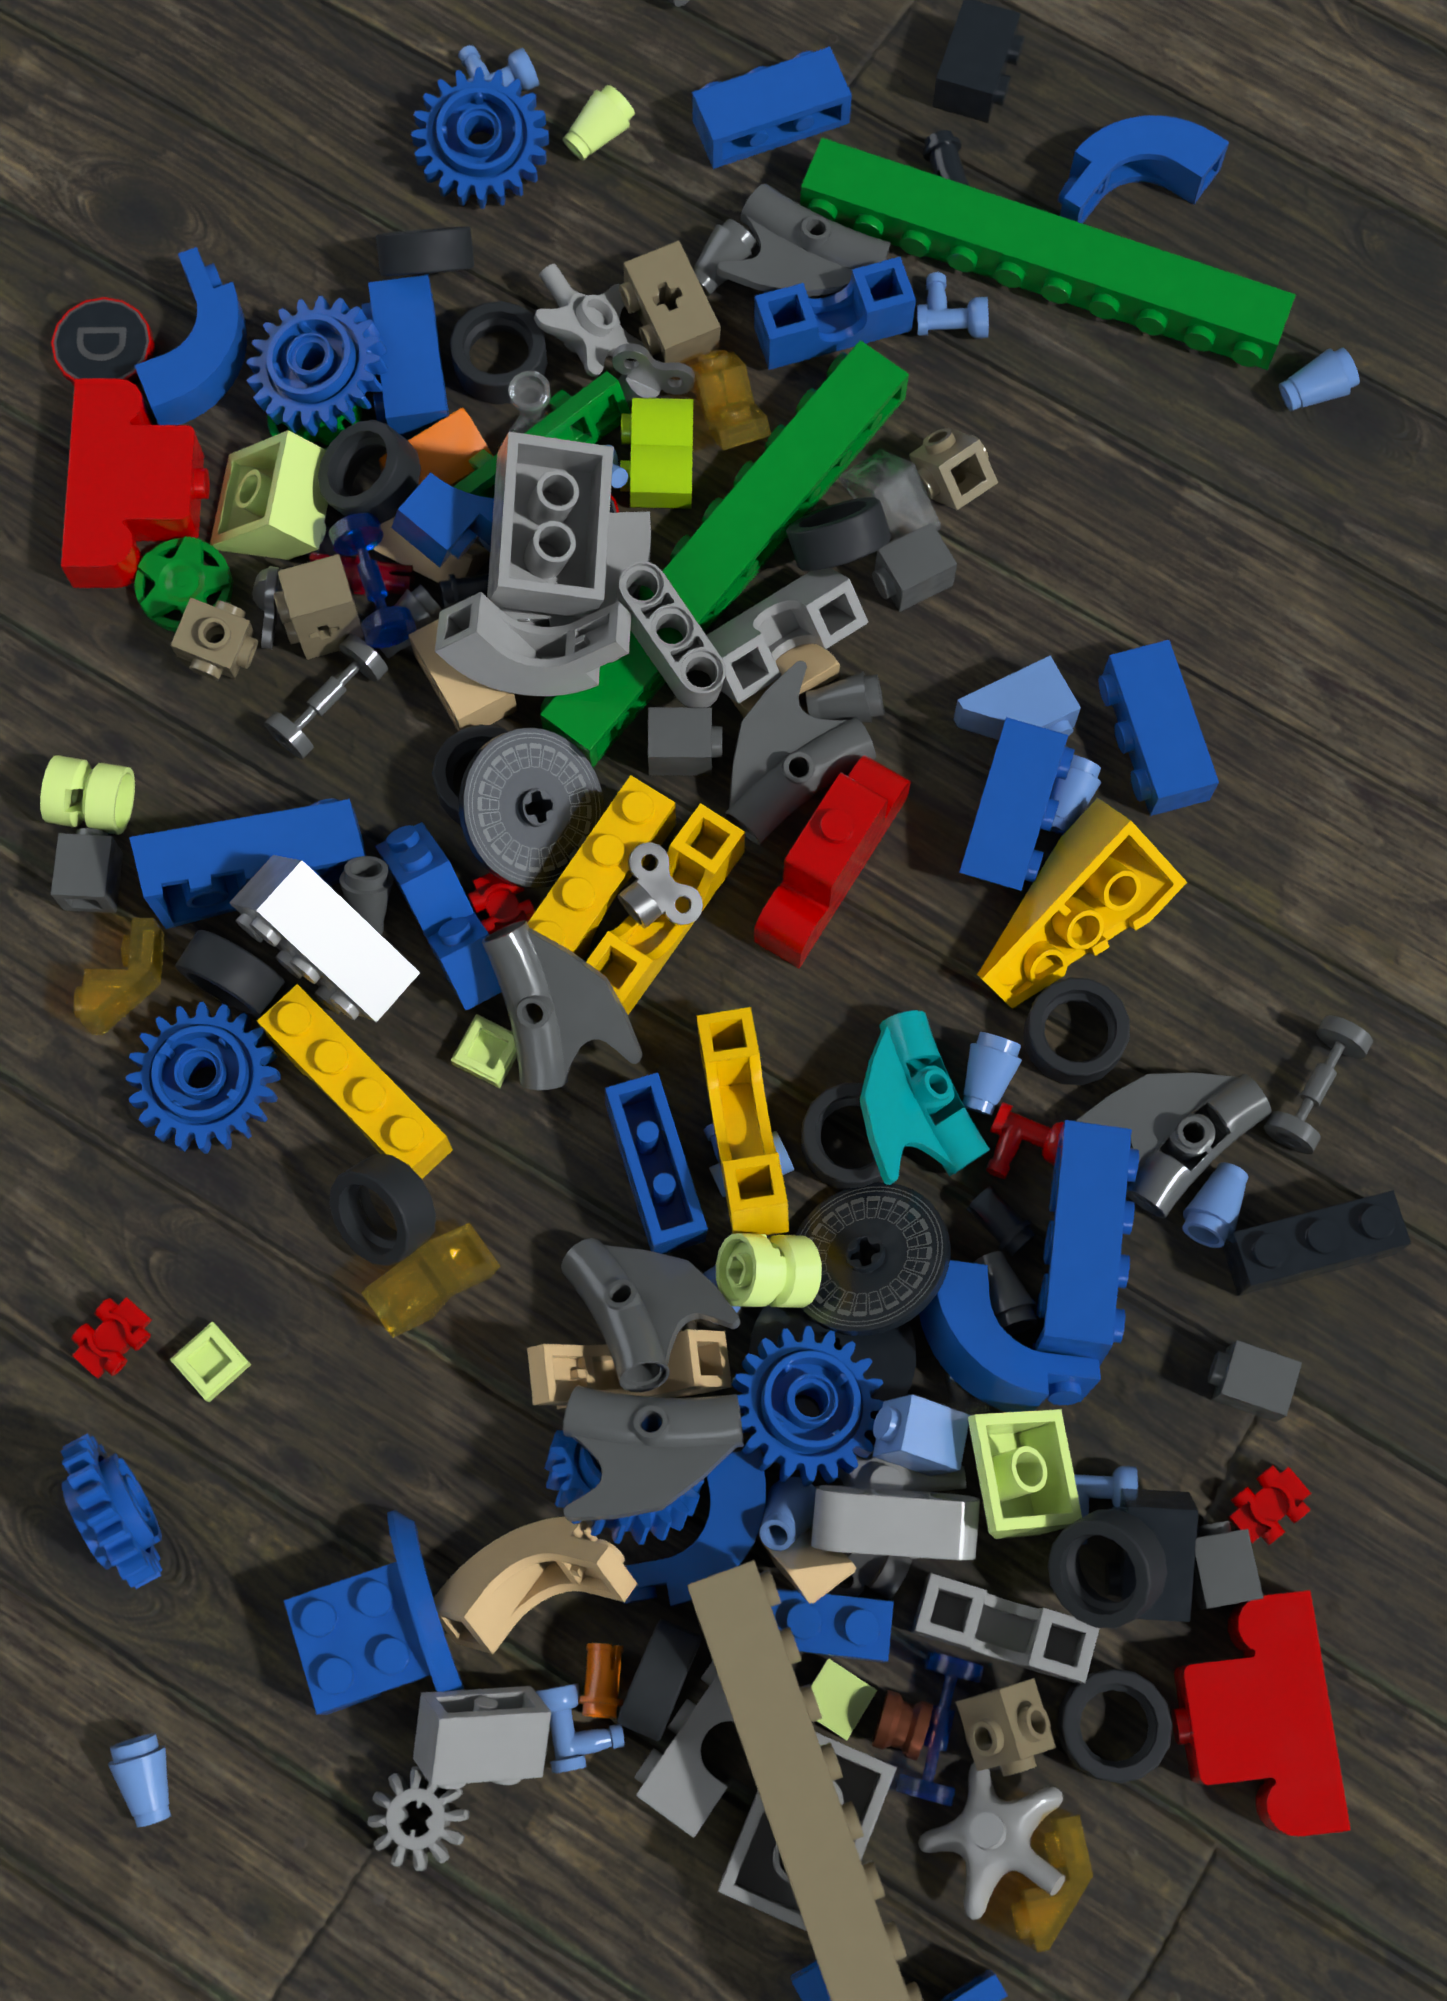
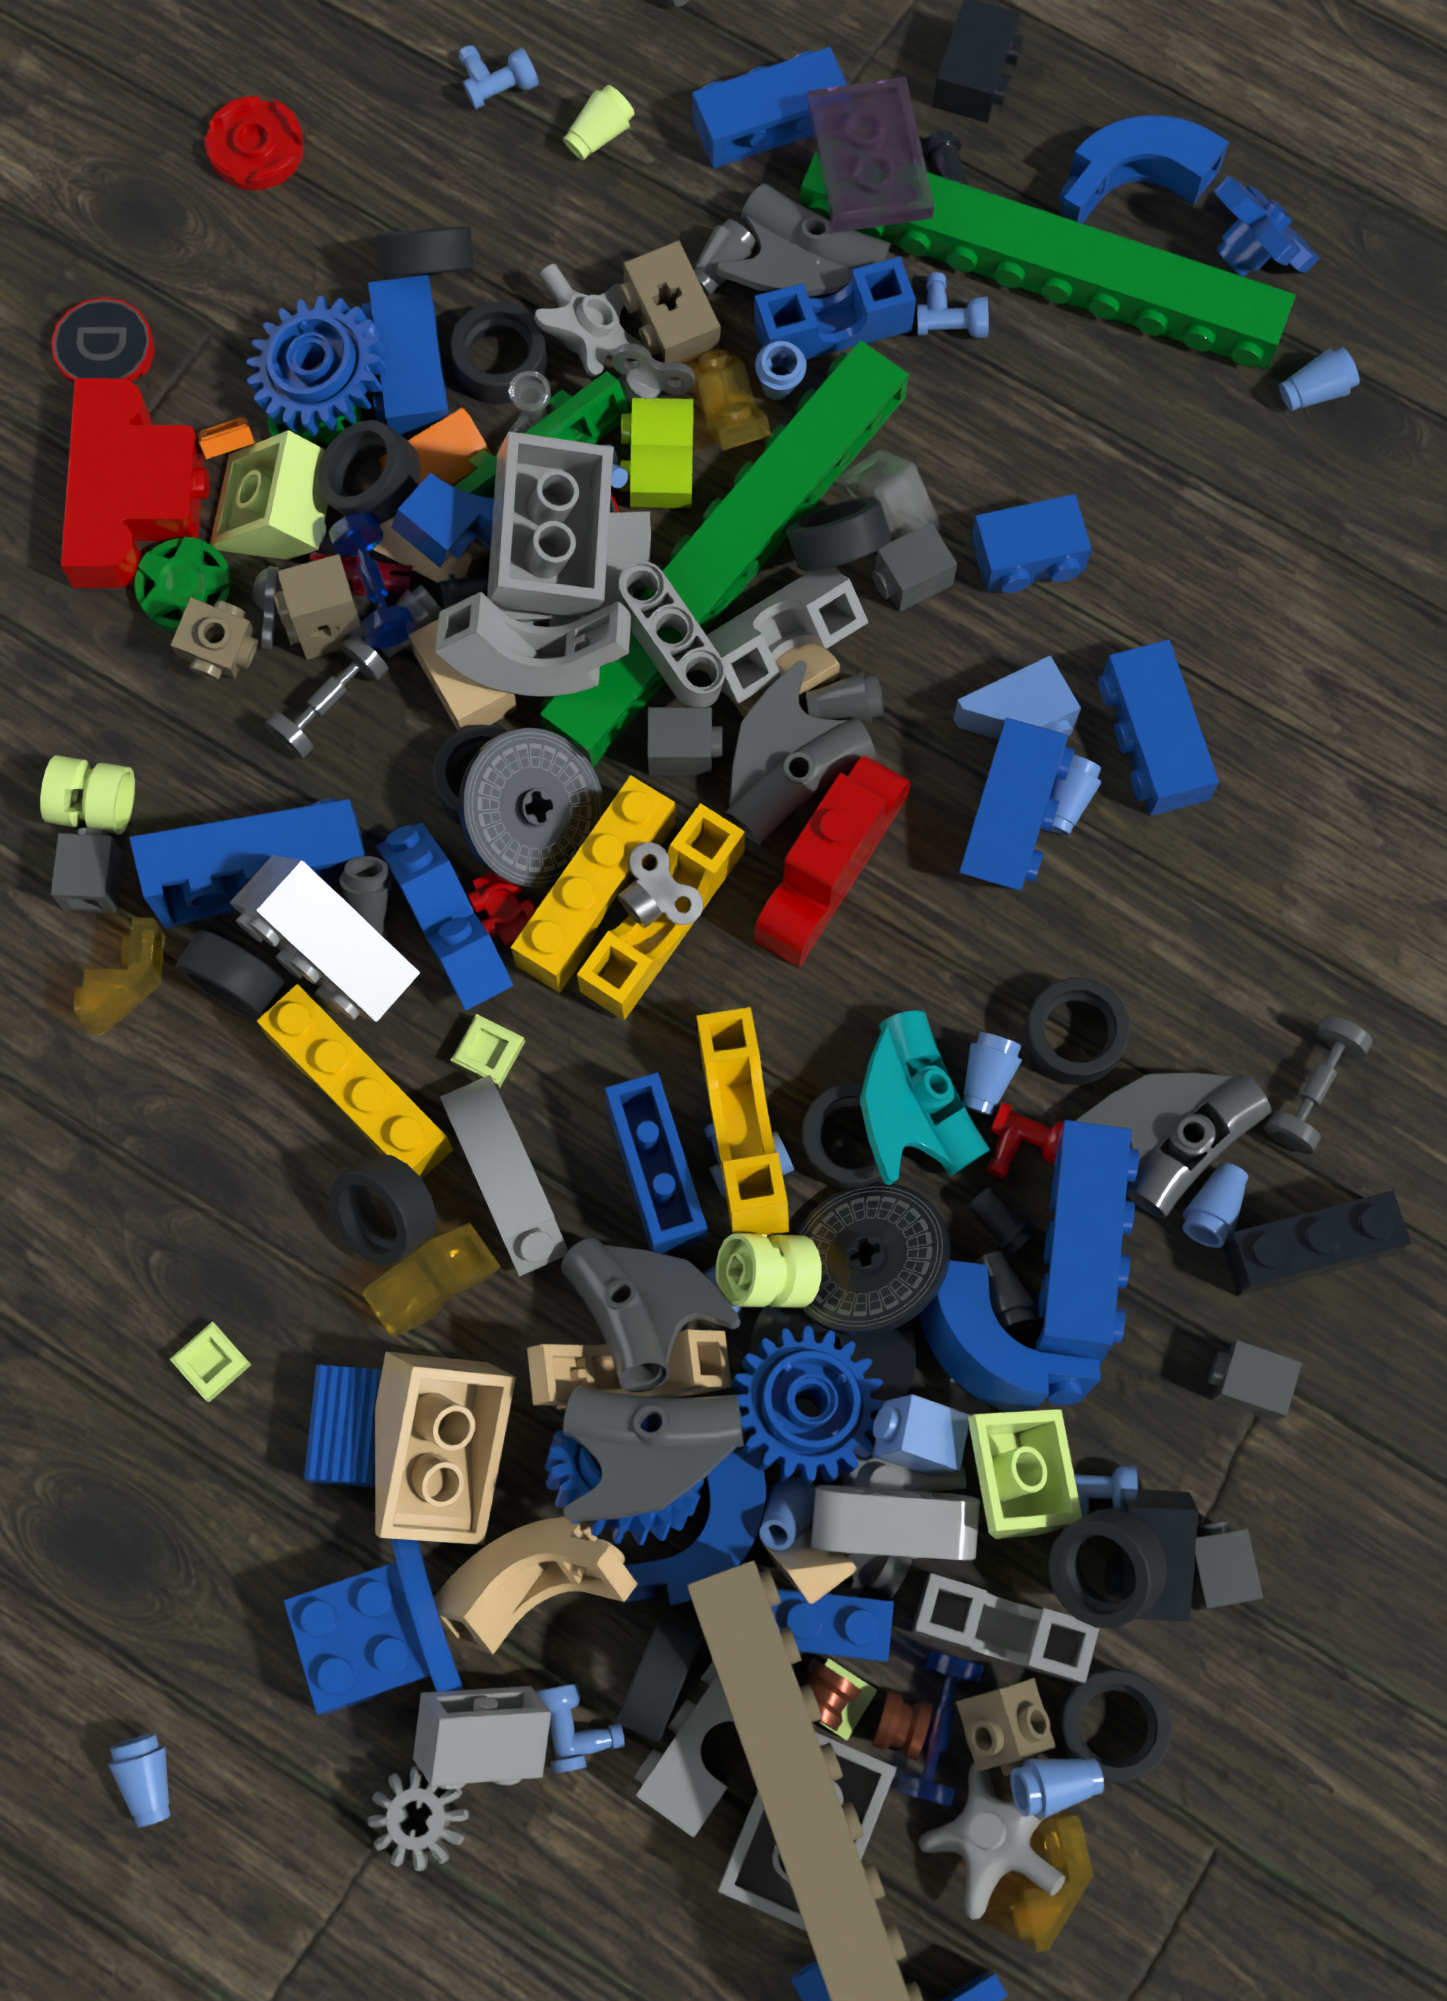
(104, 1348): red piece -> none
(111, 1511): blue gear -> none
(209, 360): blue arch -> none
(222, 1104): blue gear -> none
(225, 437): none -> orange tile
(254, 143): none -> red tile
(343, 1427): none -> blue brick
(438, 1446): none -> tan slope
(474, 109): blue gear -> none
(505, 1175): none -> light grey arch
(554, 1005): dark grey pin -> none
(602, 1681): orange pin -> none
(780, 369): none -> medium blue cone
(831, 1692): none -> copper wheel
(870, 154): none -> clear purple plate
(953, 467): dark tan brick -> none
(1031, 544): none -> blue brick
(1054, 1784): none -> medium blue cone
(1087, 892): yellow wedge -> none
(1259, 231): none -> blue plant
(1261, 1511): red piece -> none
(1267, 1717): red brick -> none

